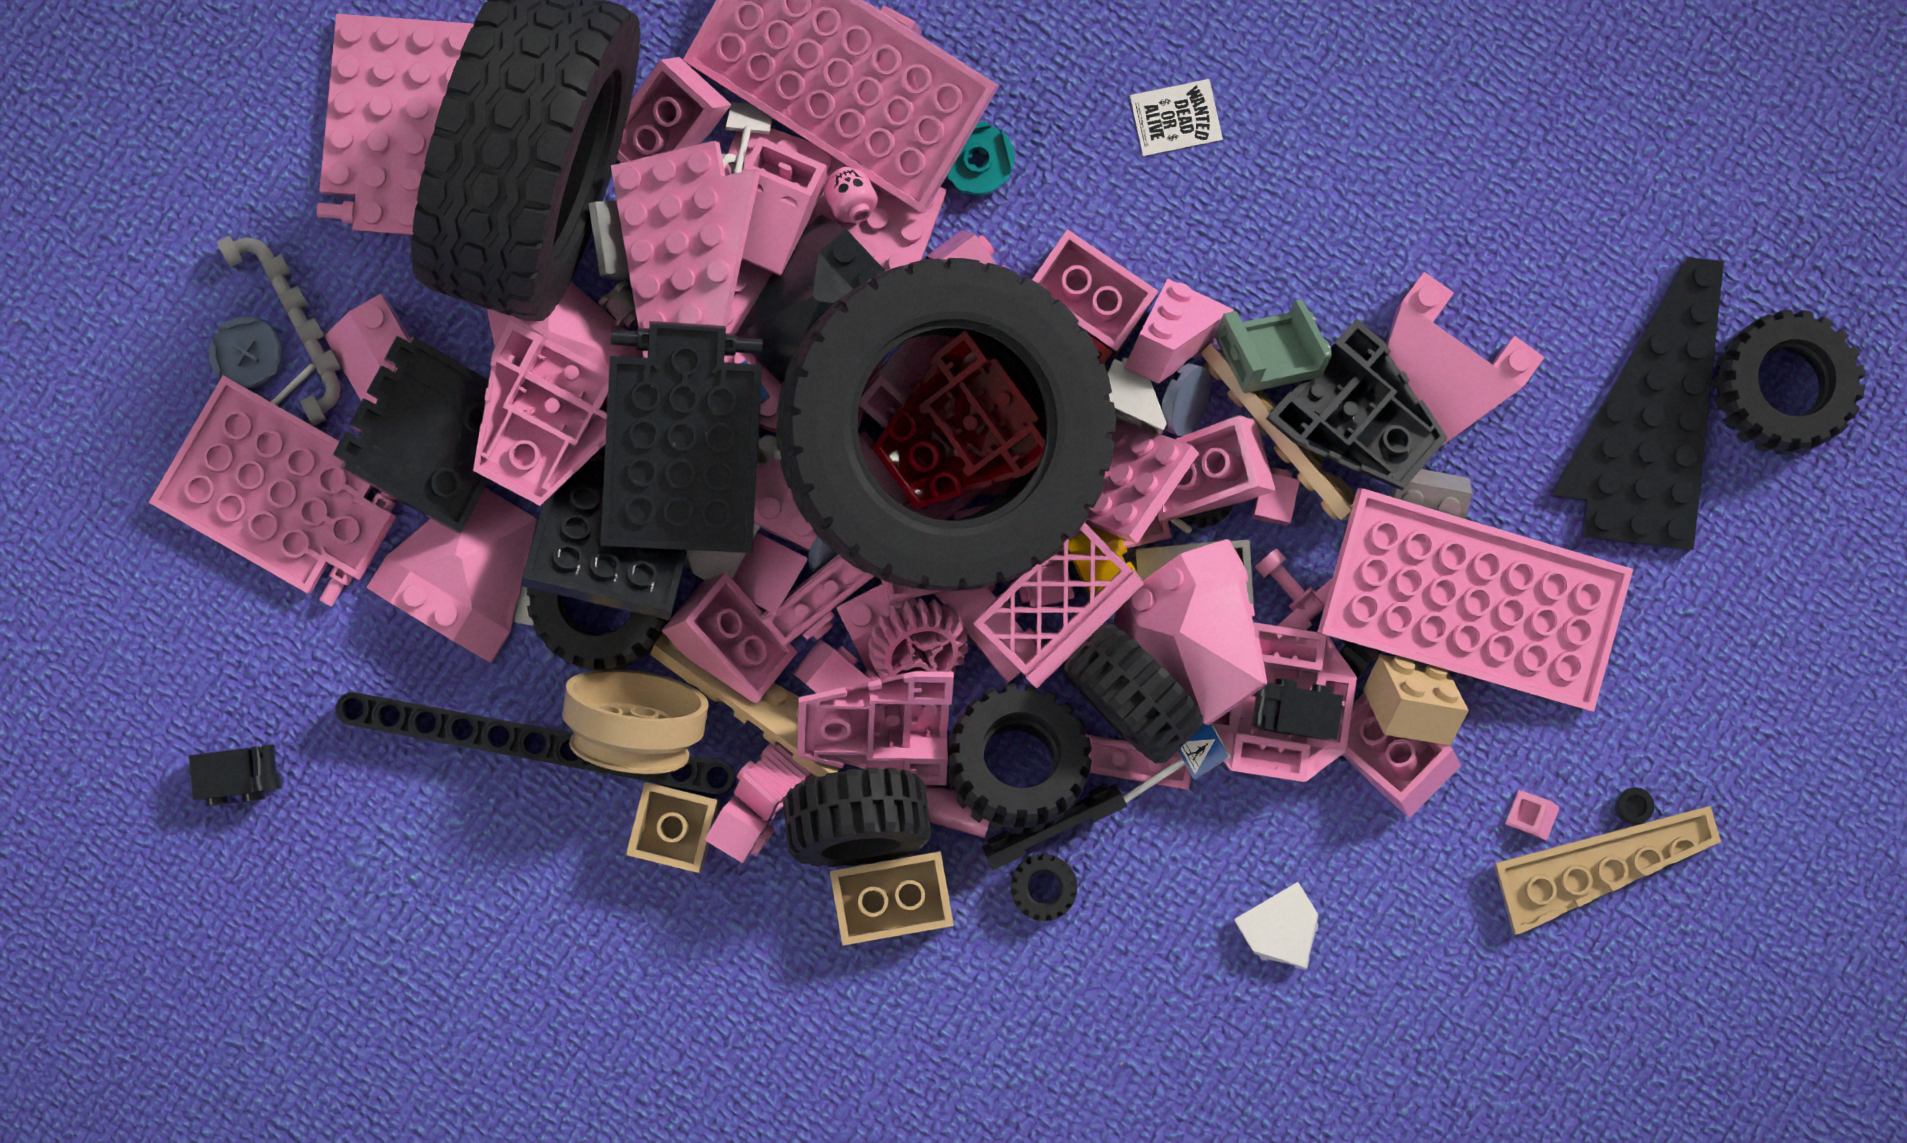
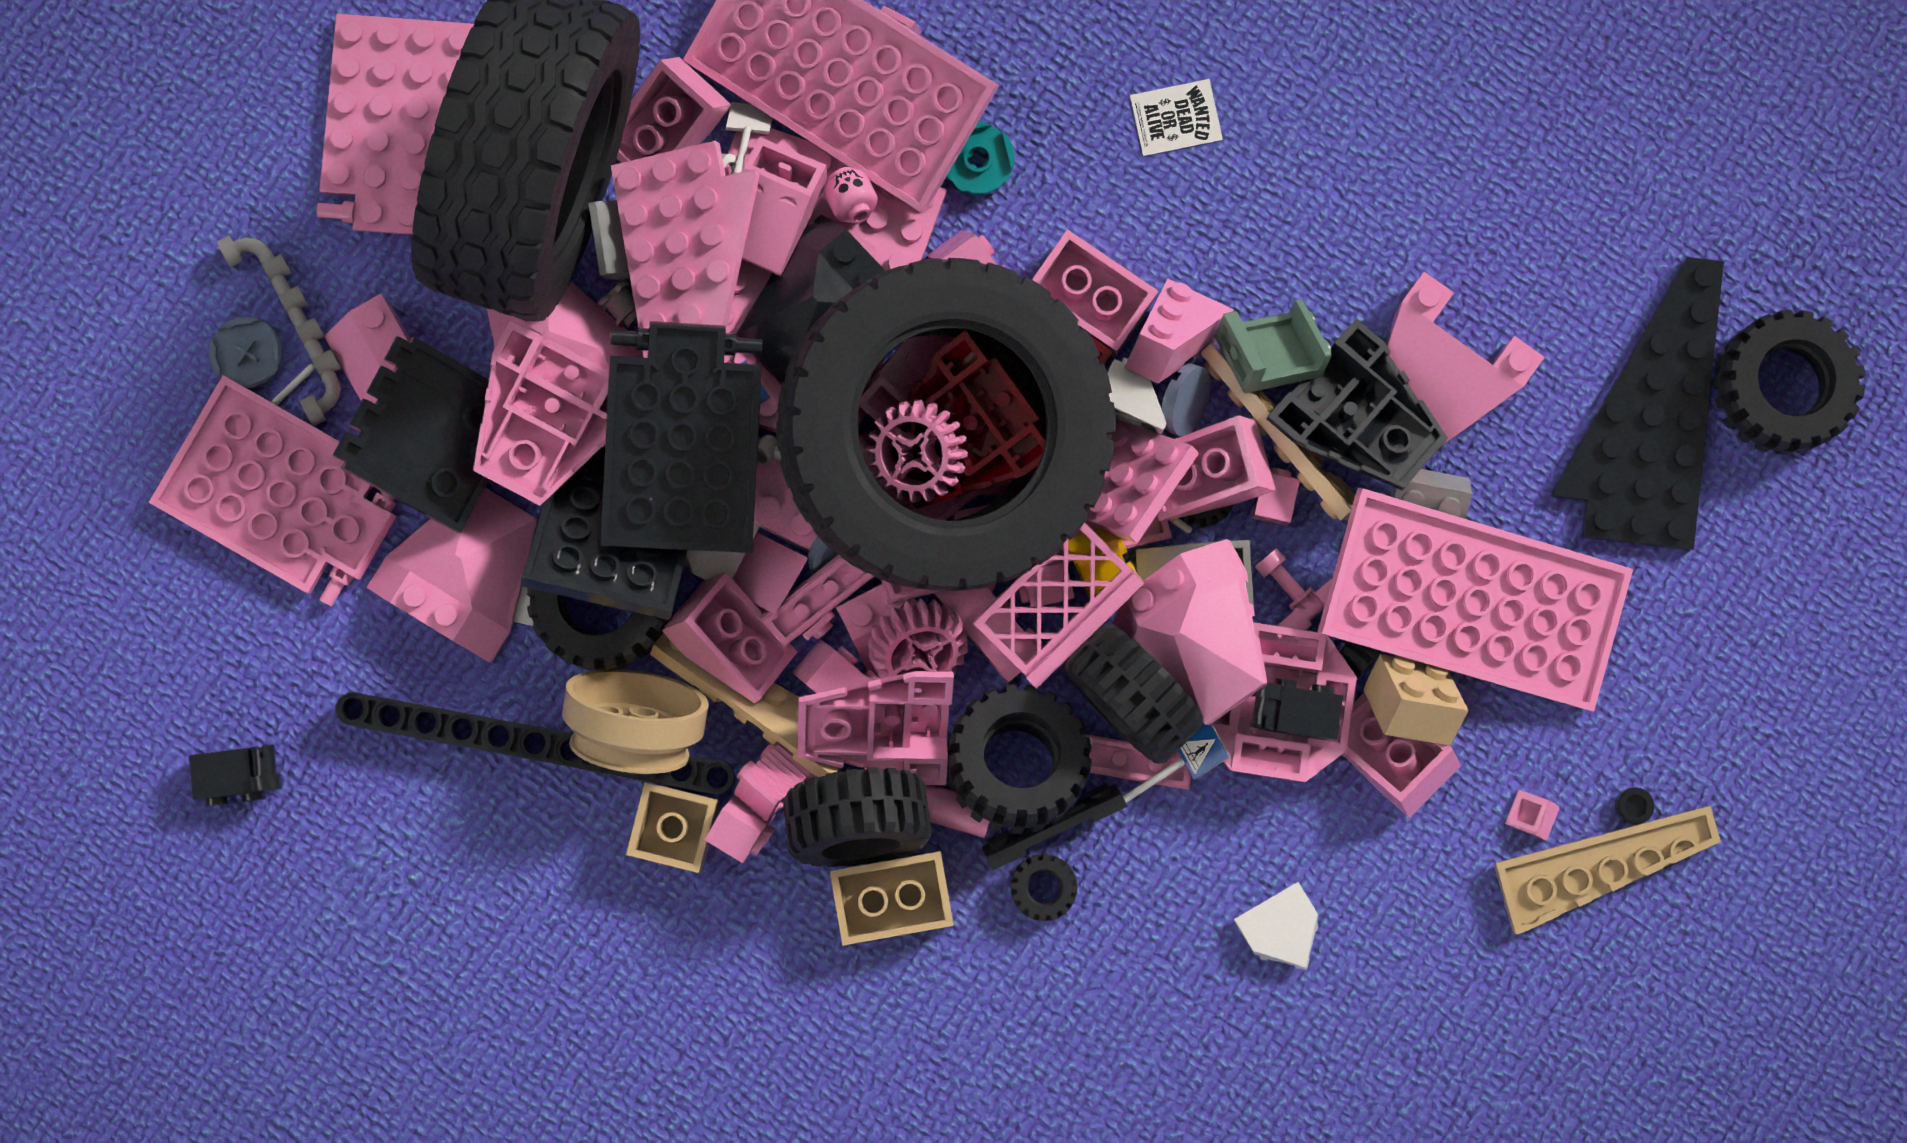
(903, 442): none -> bright pink gear

